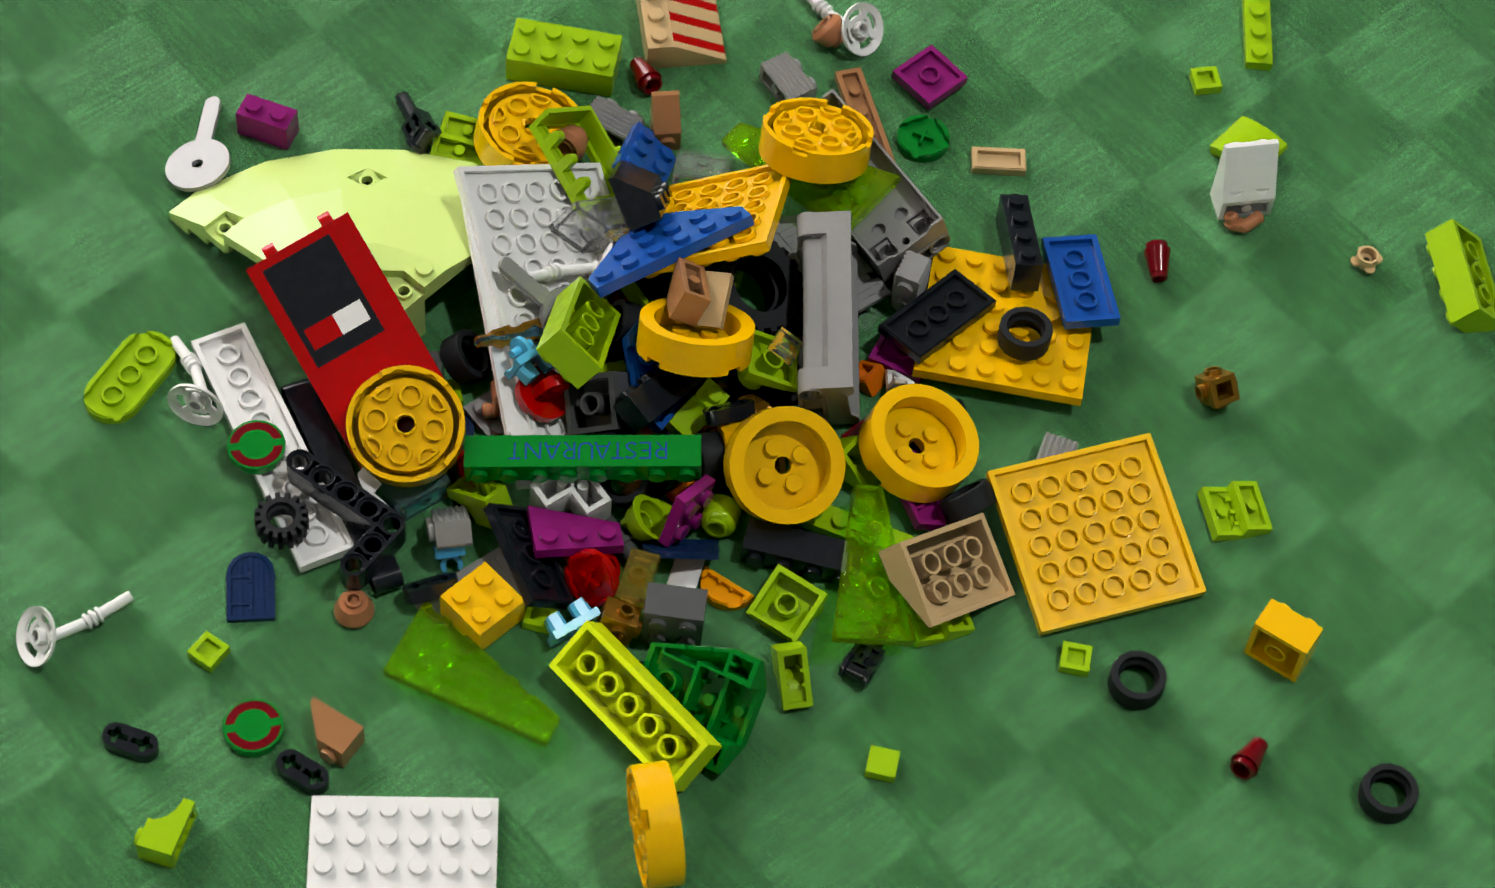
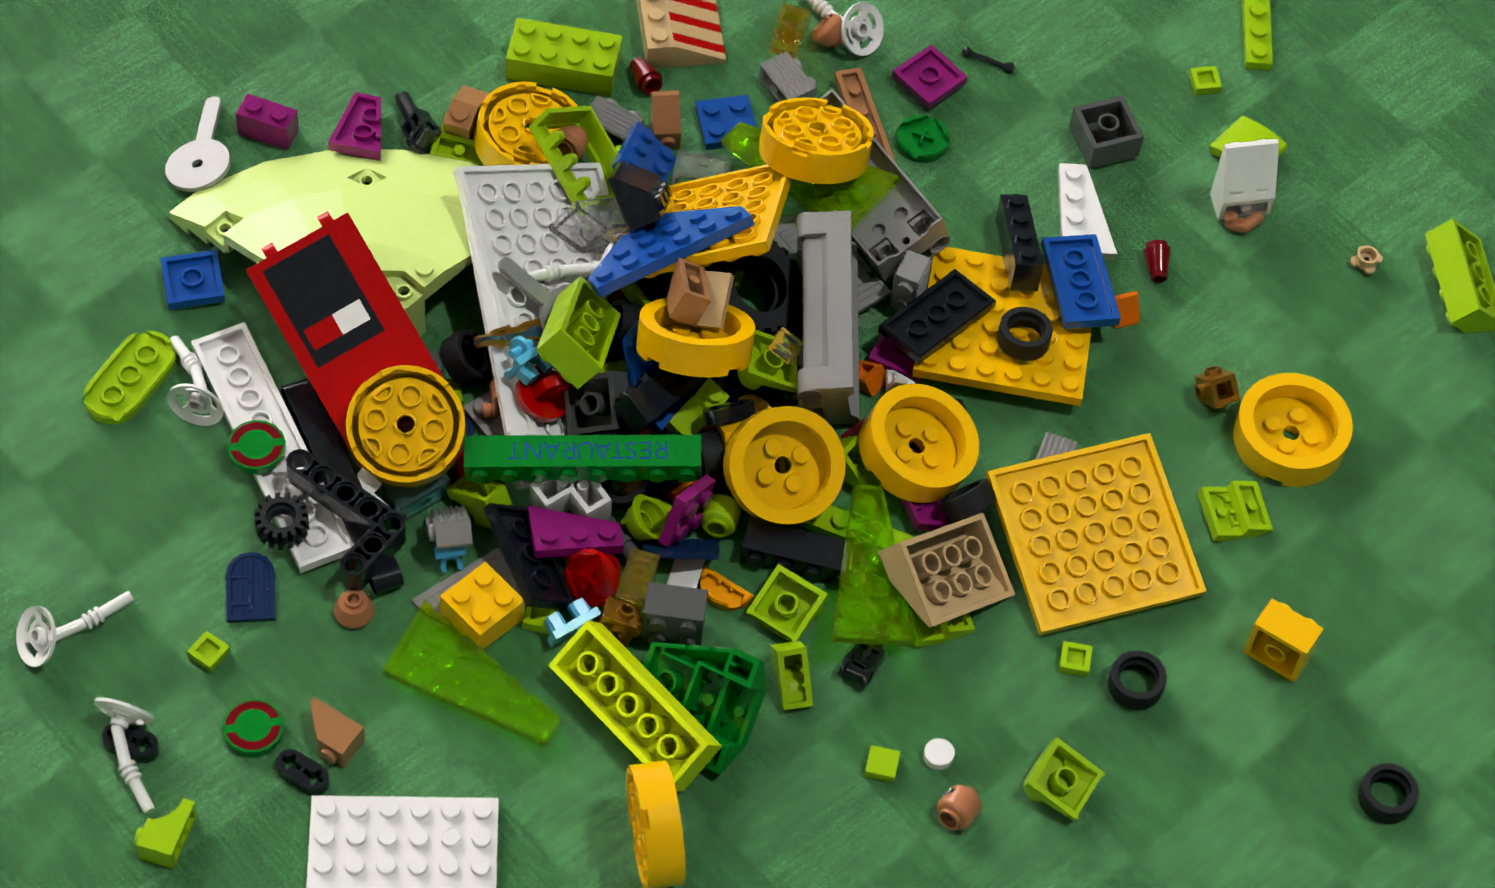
(121, 716): none -> white dish
(192, 279): none -> blue plate
(359, 128): none -> magenta wing
(428, 588): black beam -> none
(463, 112): none -> medium nougat slope
(720, 116): none -> blue plate
(790, 29): none -> clear yellow brick
(939, 754): none -> white tile
(958, 807): none -> nougat head
(998, 161): tan tile -> none
(1008, 67): none -> black hinge
(1062, 779): none -> lime slope
(1081, 208): none -> white wing
(1106, 132): none -> dark grey brick
(1128, 309): none -> orange slope
(1249, 759): dark red cone -> none
(1301, 407): none -> yellow brick

